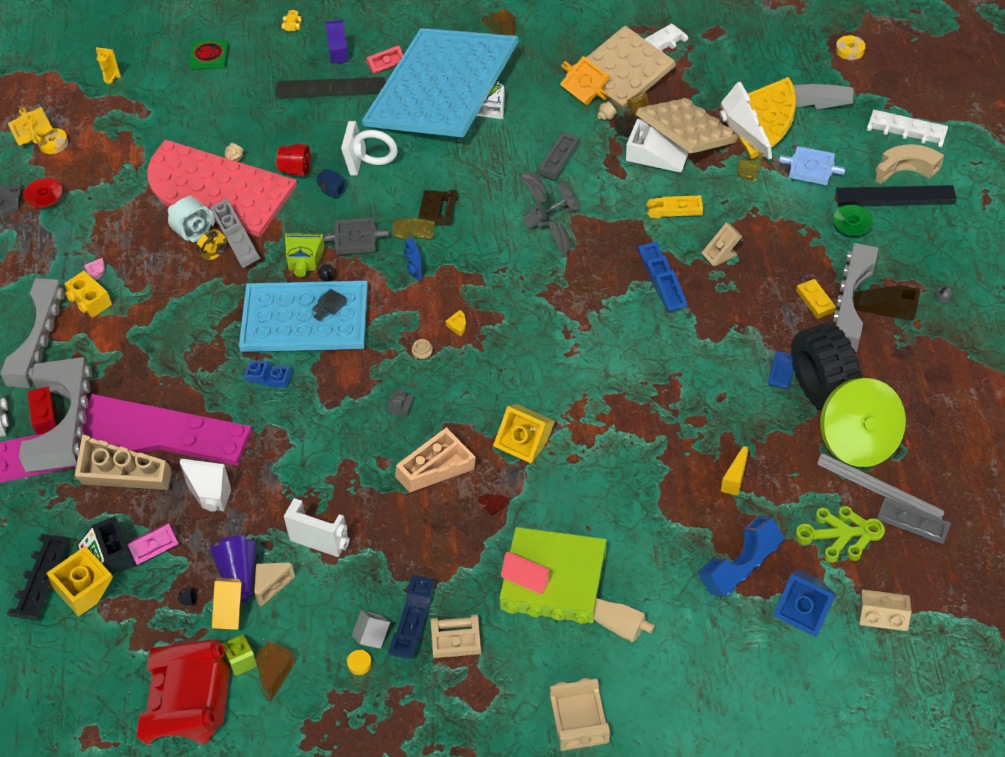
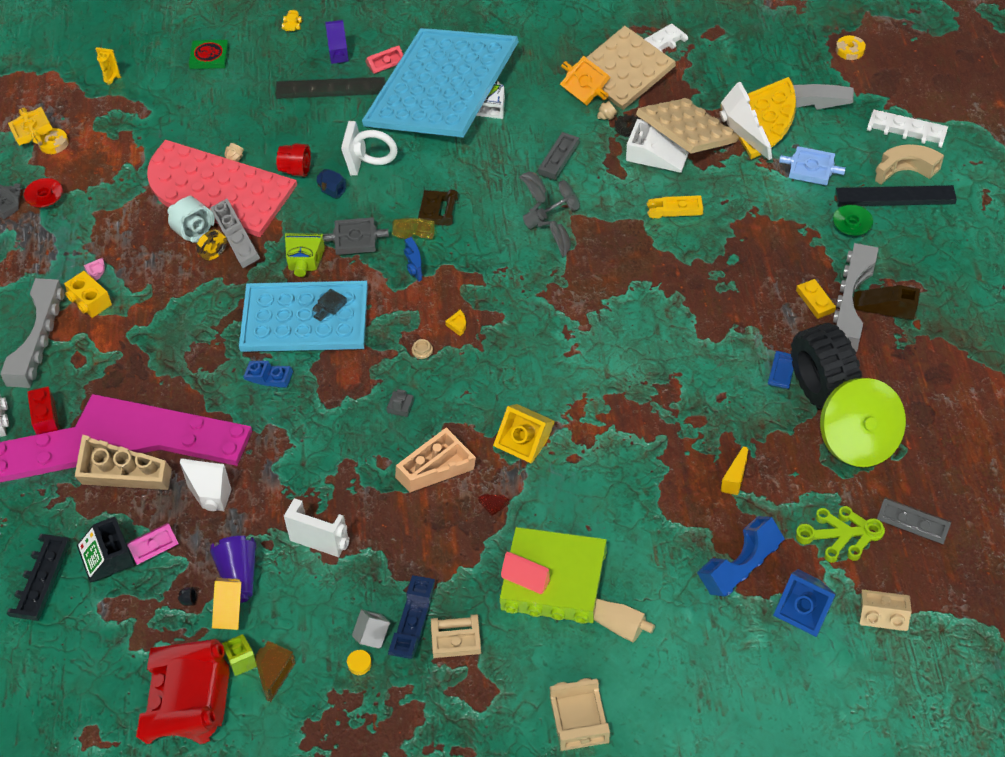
(61, 444): light grey arch -> none
(80, 580): yellow slope -> none
(271, 579): tan slope -> none
(326, 272): black hinge -> none
(501, 23): clear orange slope -> none
(637, 101): clear yellow tile -> none
(662, 277): blue slope -> none
(721, 245): tan slope -> none
(749, 169): clear yellow panel -> none
(876, 485): light grey axle -> none
(946, 296): dark grey hinge -> none

